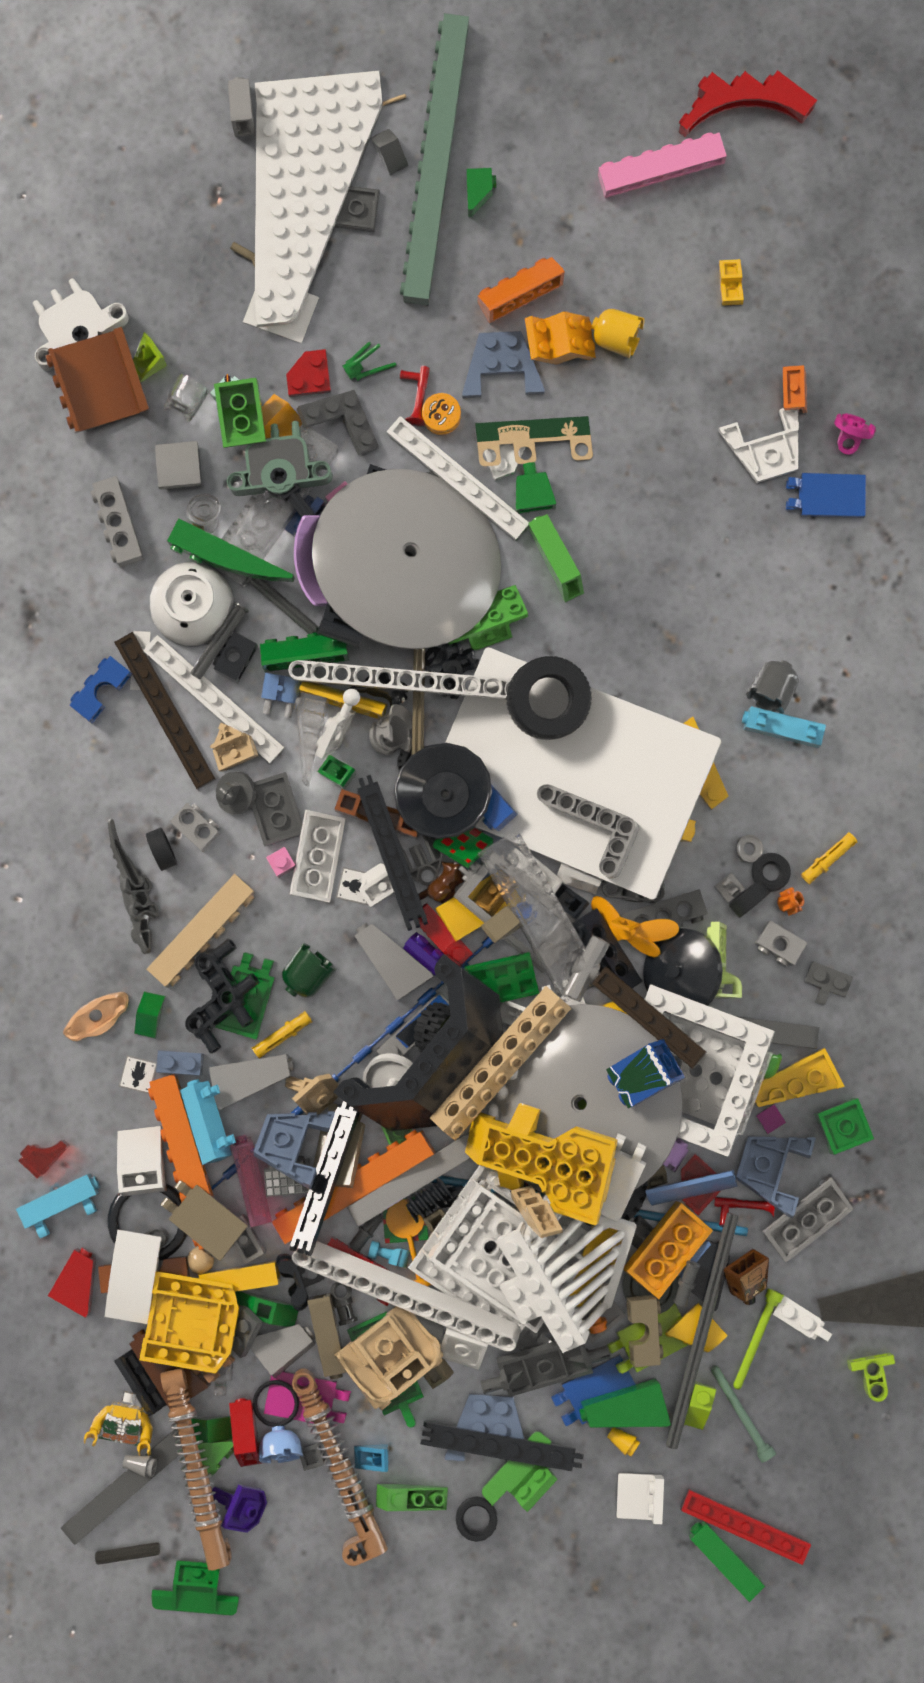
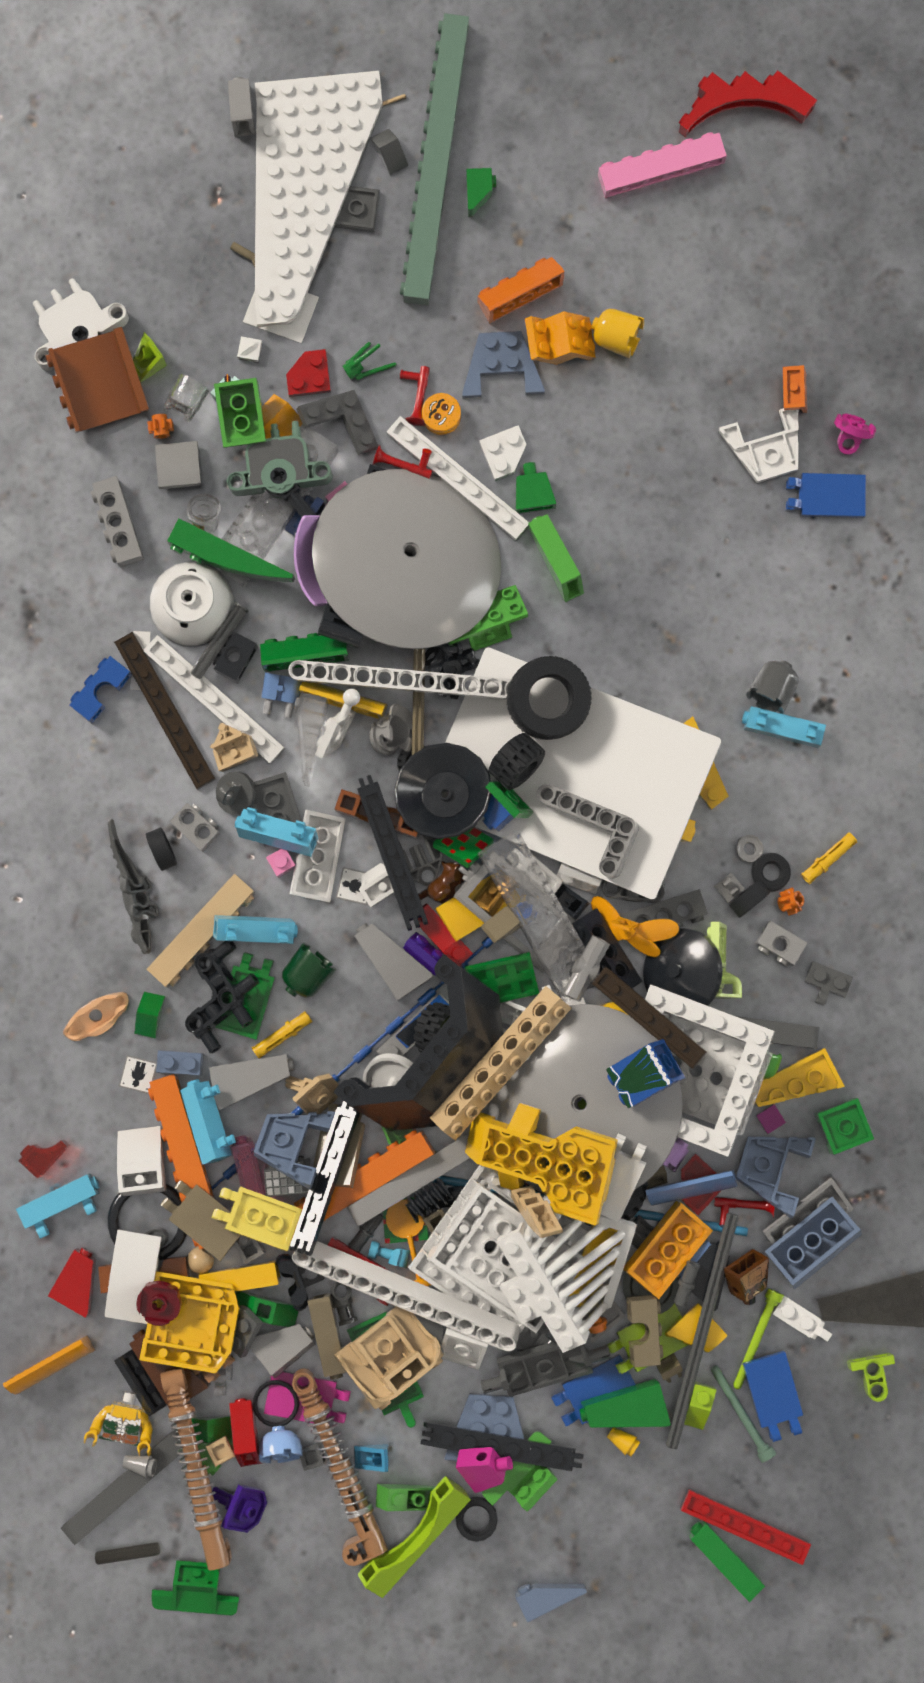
(49, 1366): none -> light orange slope
(159, 1290): none -> dark red plate
(160, 426): none -> orange gear
(220, 1451): none -> tan tile
(249, 349): none -> white tile
(254, 929): none -> medium azure brick
(259, 1217): none -> light yellow tile
(276, 832): none -> medium azure brick
(283, 604): dark grey axle -> none
(337, 772): green slope -> none
(382, 457): none -> red piece
(386, 1569): none -> lime arch
(391, 695): black animal -> none
(438, 1374): dark tan slope -> none
(482, 1467): none -> dark pink torso
(510, 800): none -> green tile
(516, 761): none -> black tyre
(527, 432): piece -> none
(543, 1598): none -> sand blue slope
(640, 1497): white bracket -> none
(669, 1367): none -> dark tan tile
(731, 282): yellow slope -> none
(774, 1393): none -> blue tile
(813, 1242): none -> sand blue slope

